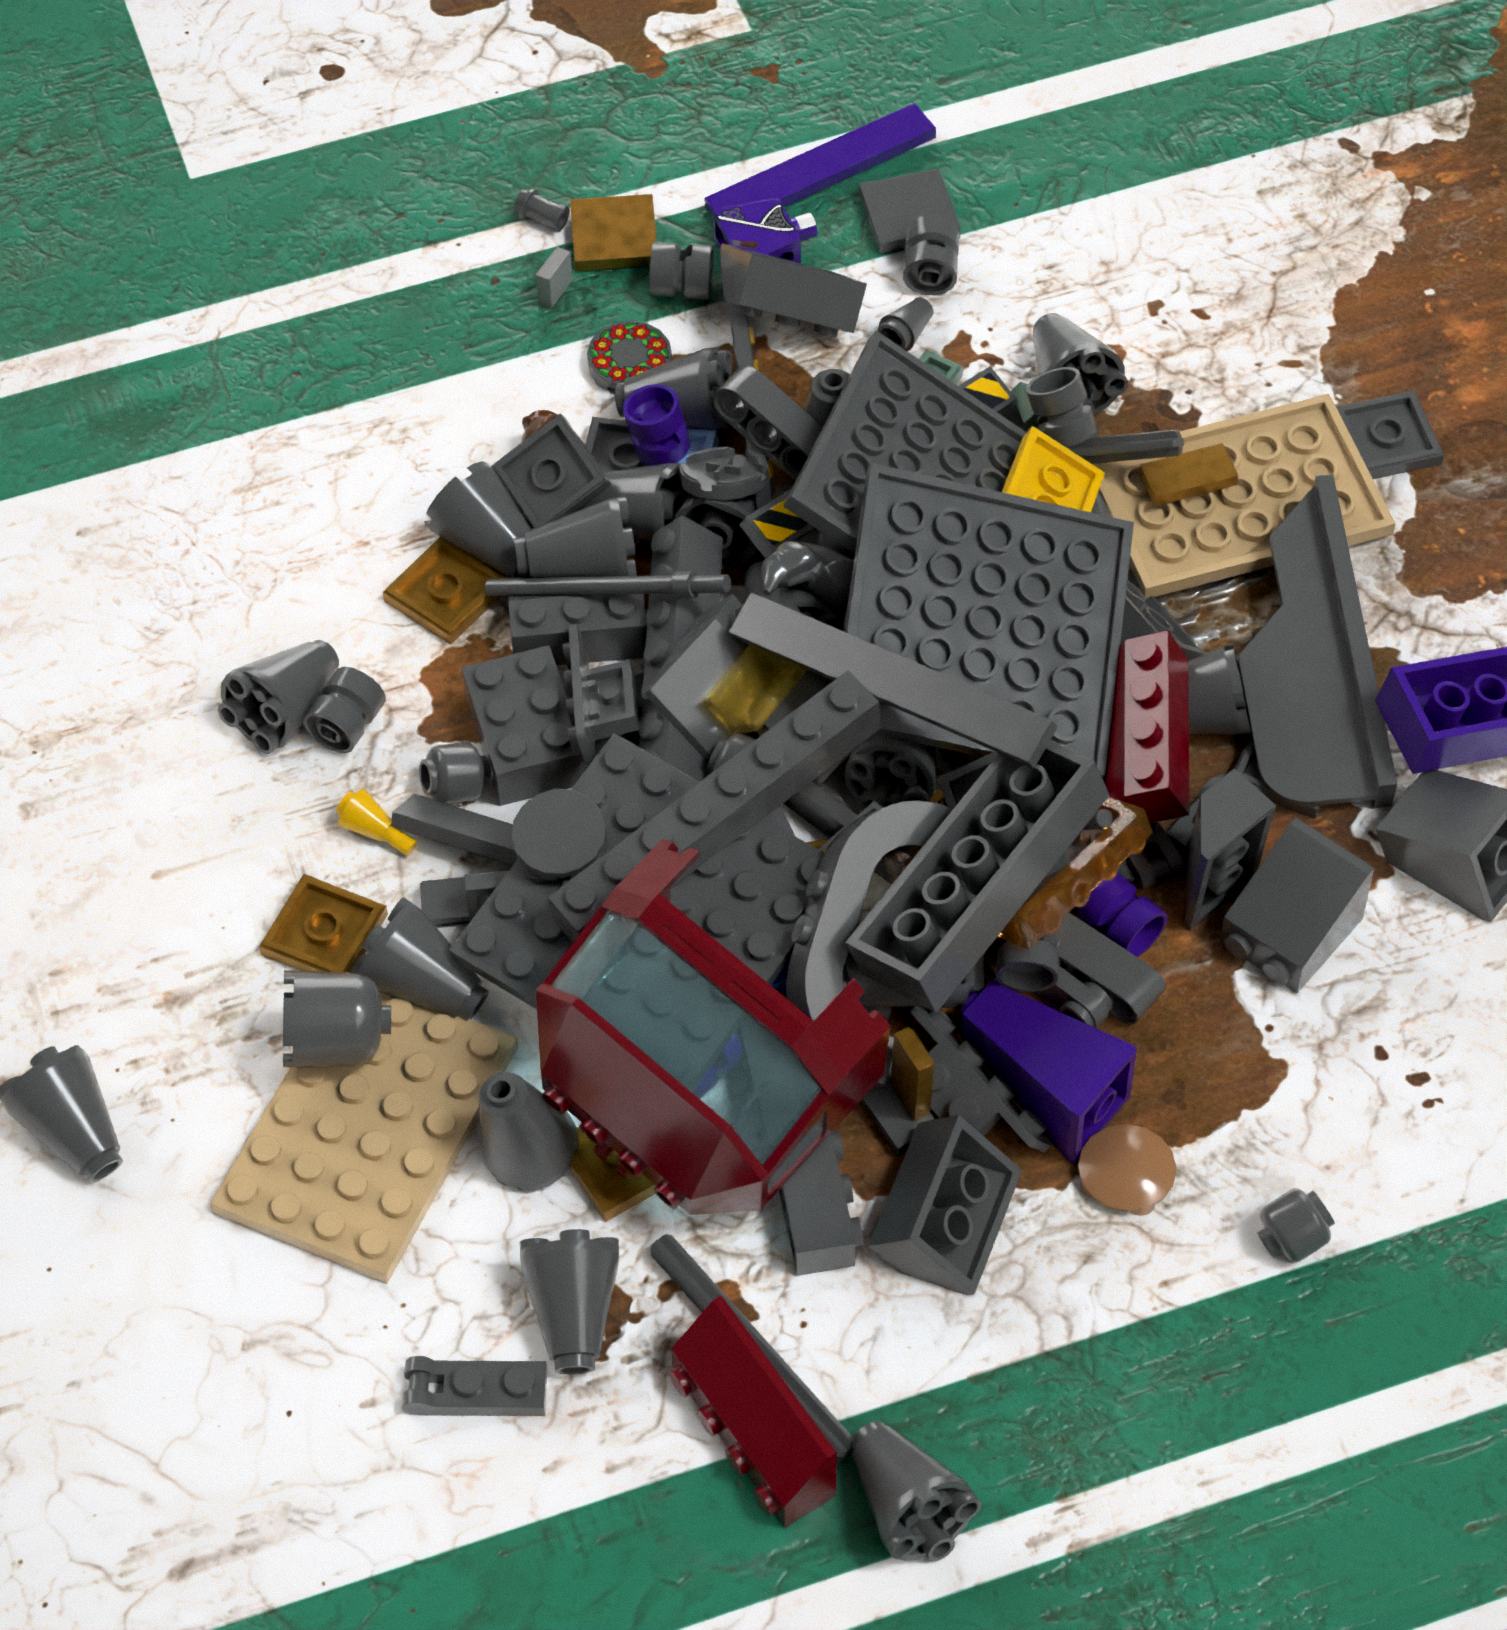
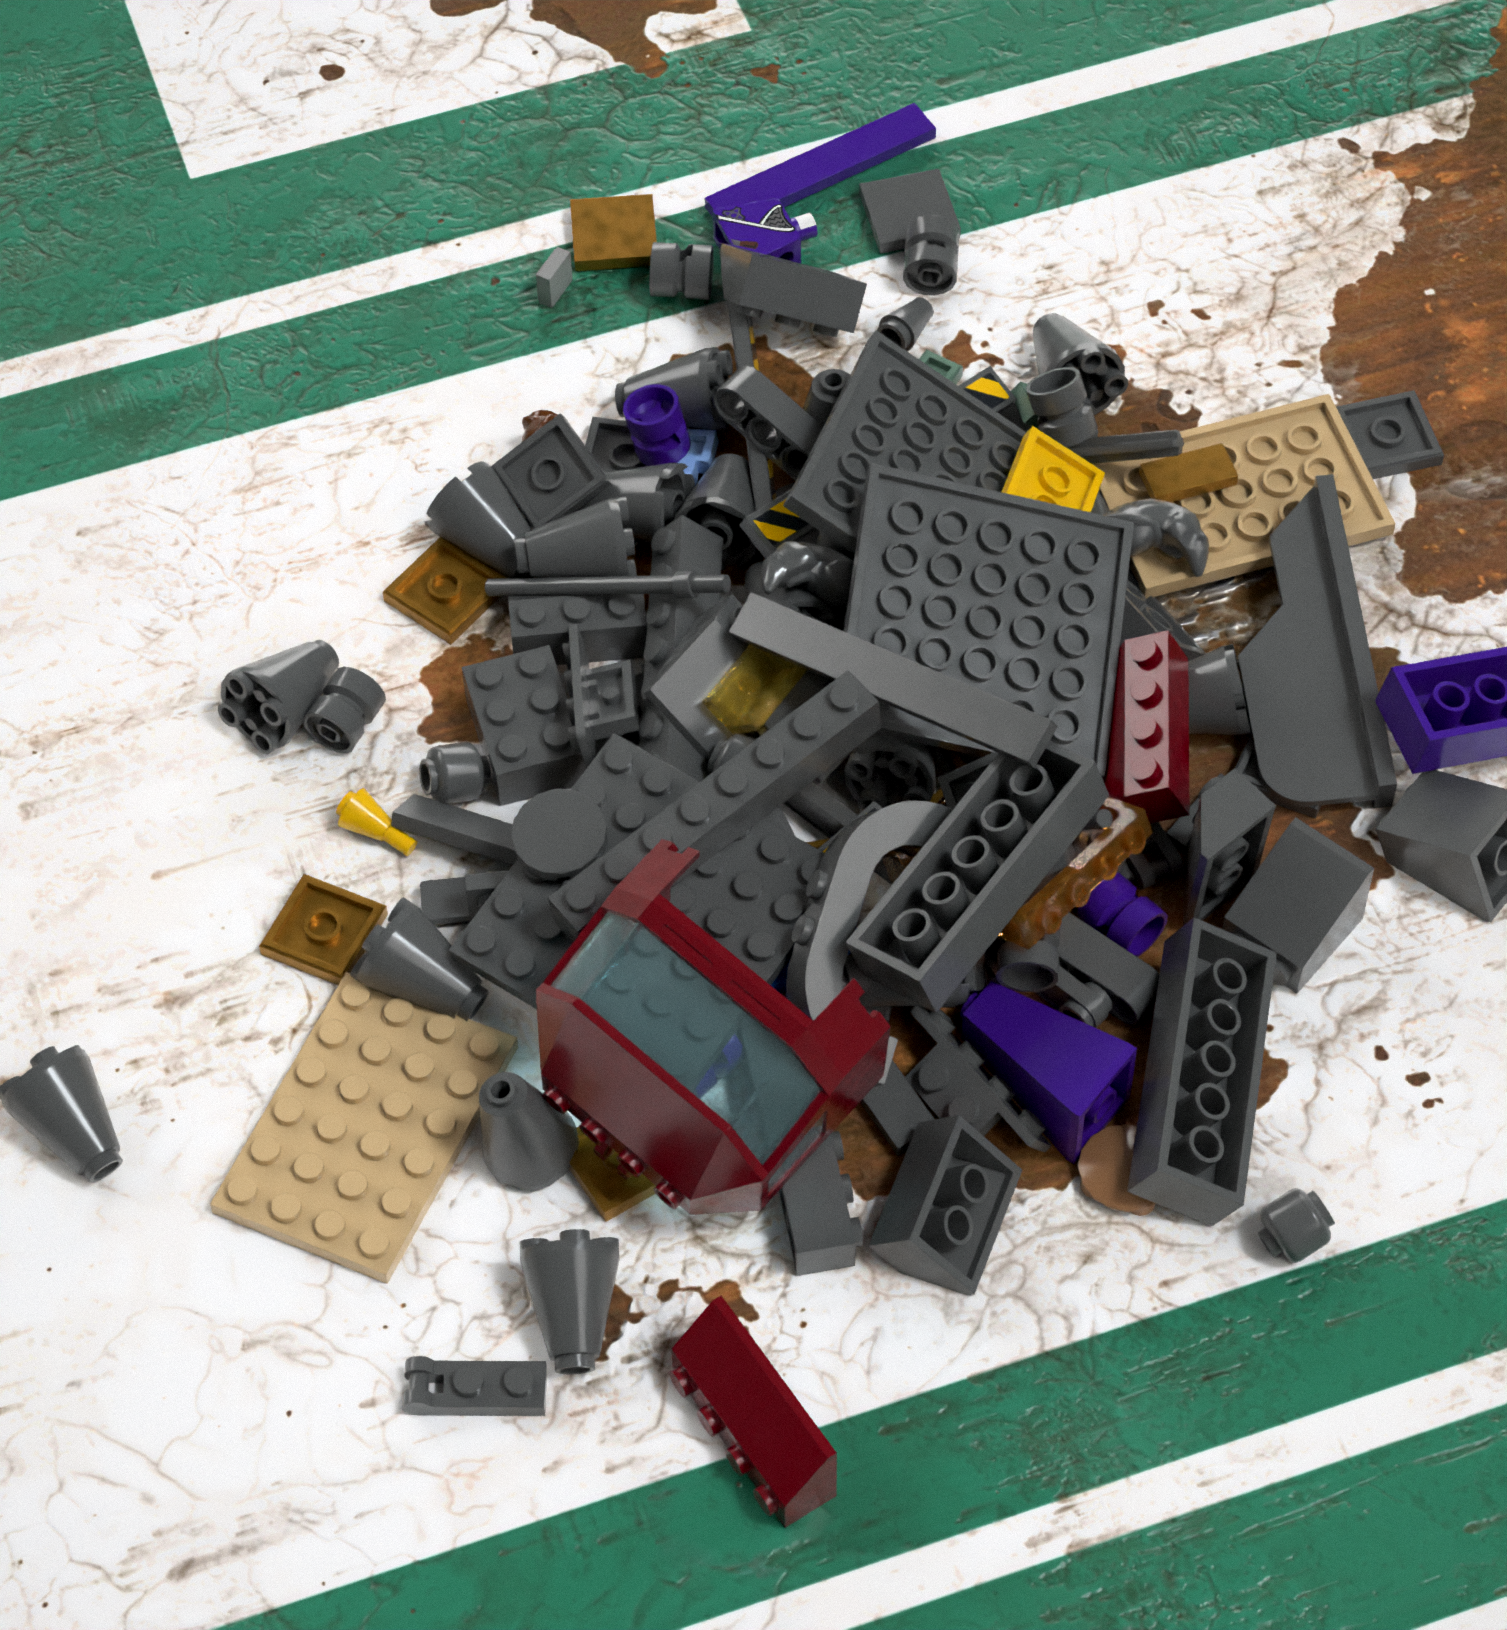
(332, 1019): dark grey cylinder -> none
(532, 206): dark grey pin -> none
(625, 351): tile -> none
(702, 1291): dark grey axle -> none
(723, 474): dark grey tile -> none
(911, 1494): dark grey cone -> none
(912, 1073): pearl gold tile -> none
(1167, 528): none -> dark grey animal
(1202, 1073): none -> dark grey brick

